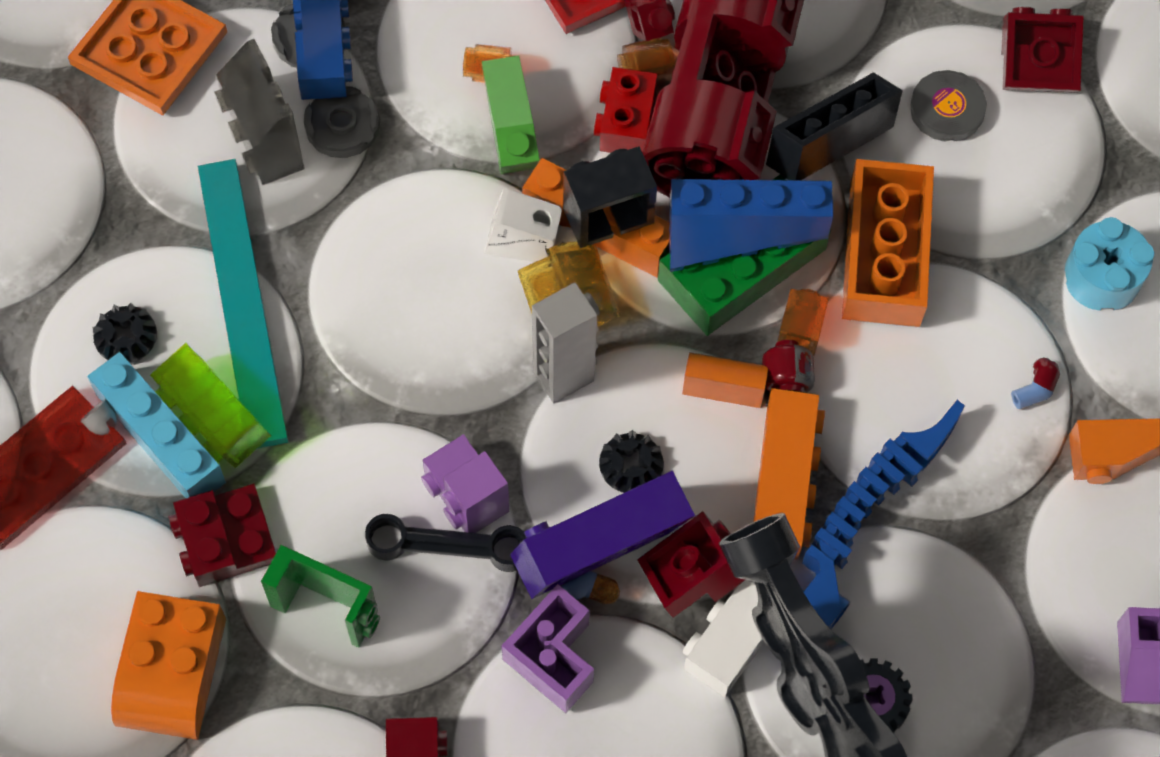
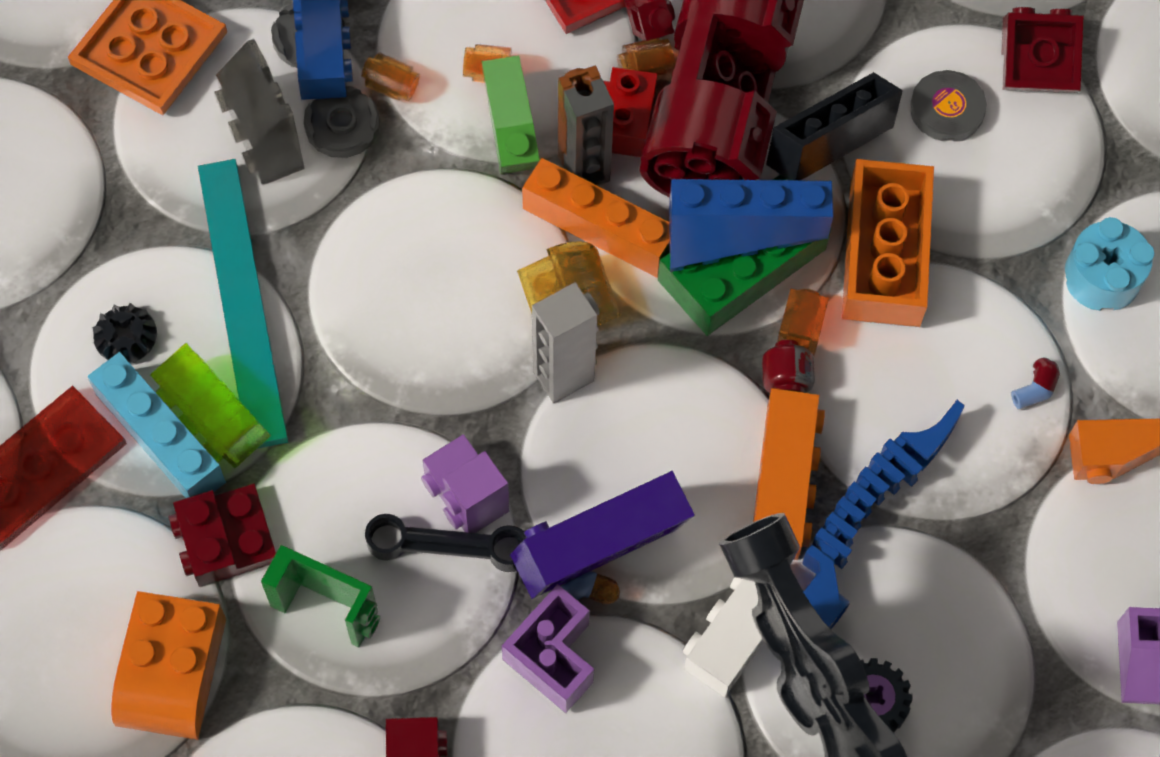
(100, 417): light grey hinge -> none
(390, 77): none -> clear orange brick
(525, 227): white torso -> none
(585, 125): none -> dark grey piece
(612, 464): black gear -> none
(615, 182): black piece -> none
(690, 565): dark red plate -> none
(725, 380): orange brick -> none

